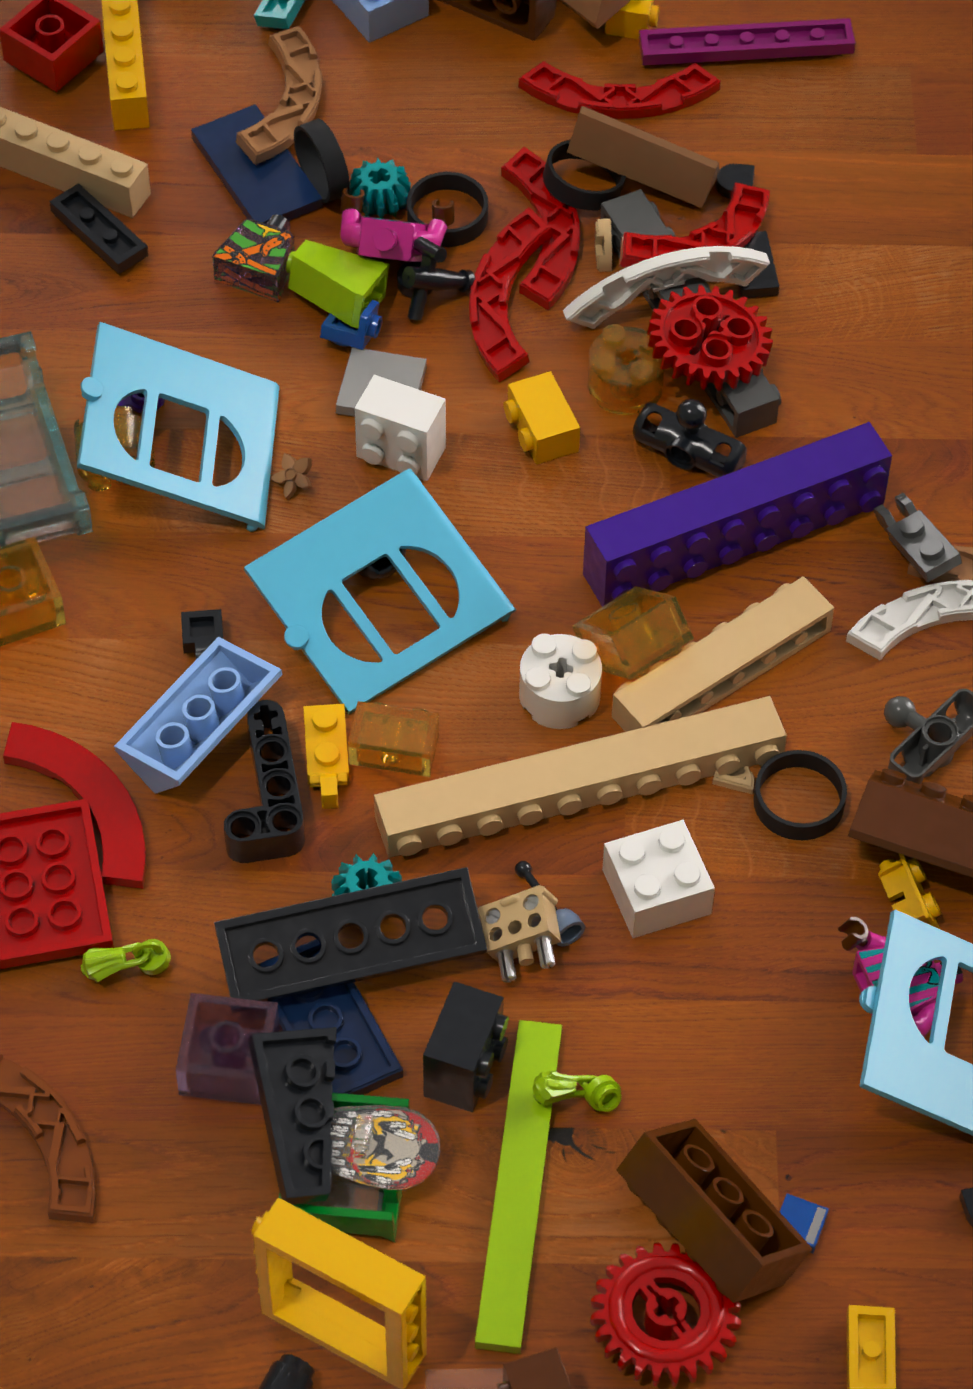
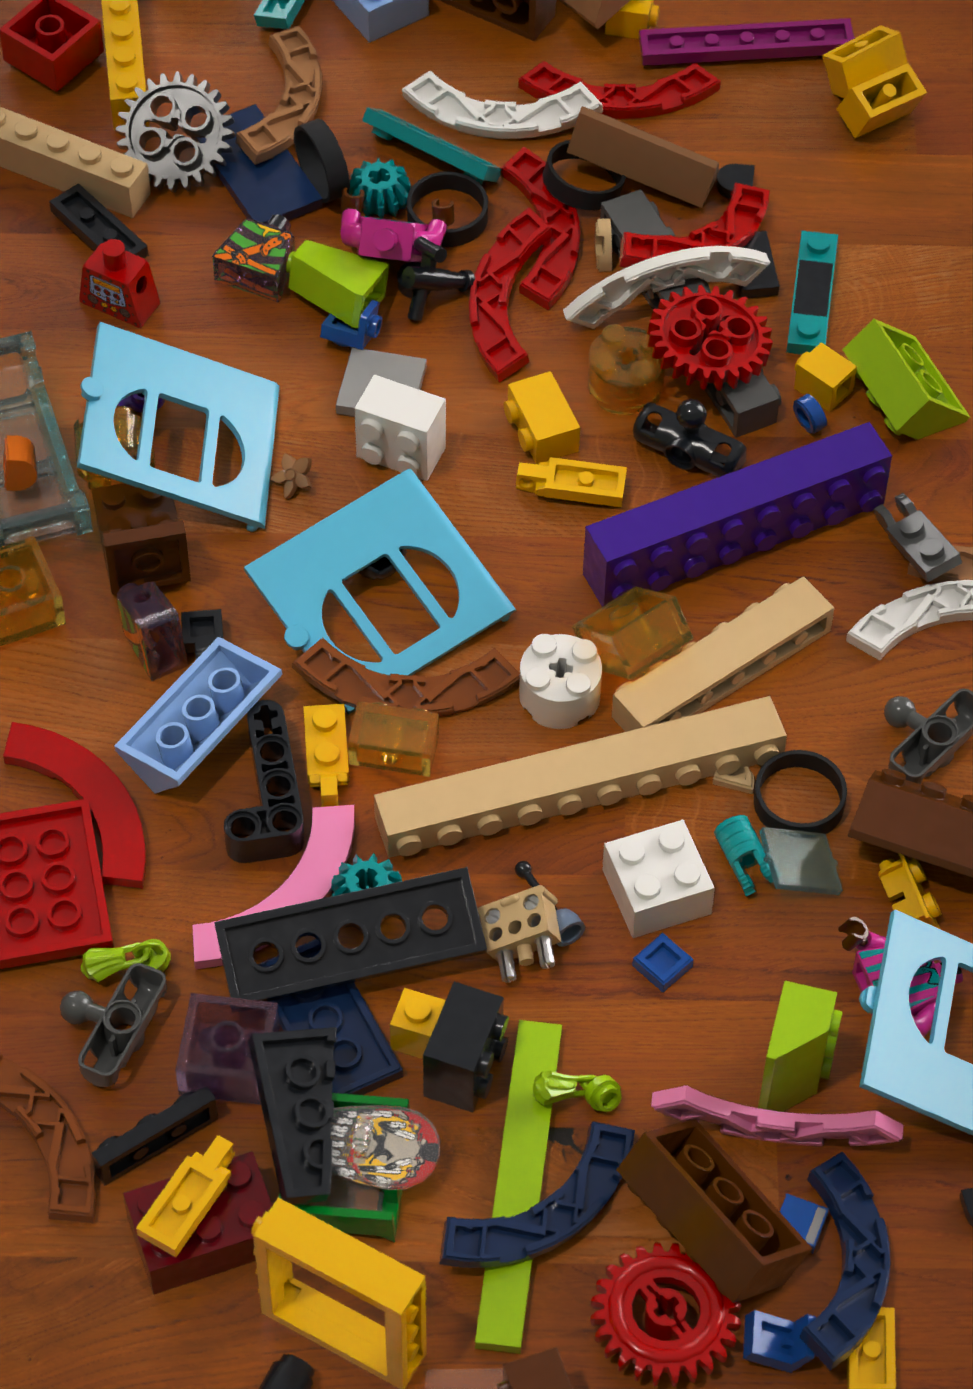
(19, 463): none -> orange brick
(106, 1042): none -> dark grey piece
(119, 284): none -> red torso
(140, 537): none -> reddish brown bracket
(147, 610): none -> torso
(154, 1134): none -> black plate
(186, 102): none -> gear
(187, 1198): none -> yellow hinge
(221, 1238): none -> dark red brick
(311, 880): none -> bright pink tile
(388, 125): none -> teal plate
(414, 1022): none -> yellow brick
(443, 694): none -> dark orange tile
(498, 118): none -> white tile
(549, 1222): none -> dark blue tile
(574, 481): none -> yellow hinge
(662, 962): none -> blue tile
(742, 850): none -> teal hinge
(775, 1126): none -> bright pink tile
(776, 1341): none -> blue bracket
(799, 1046): none -> lime slope
(800, 861): none -> clear light blue piece
(810, 414): none -> blue tile
(812, 291): none -> plate
(825, 376): none -> yellow brick
(864, 59): none -> yellow brick
(864, 1262): none -> dark blue tile
(881, 100): none -> yellow brick
(903, 381): none -> lime slope

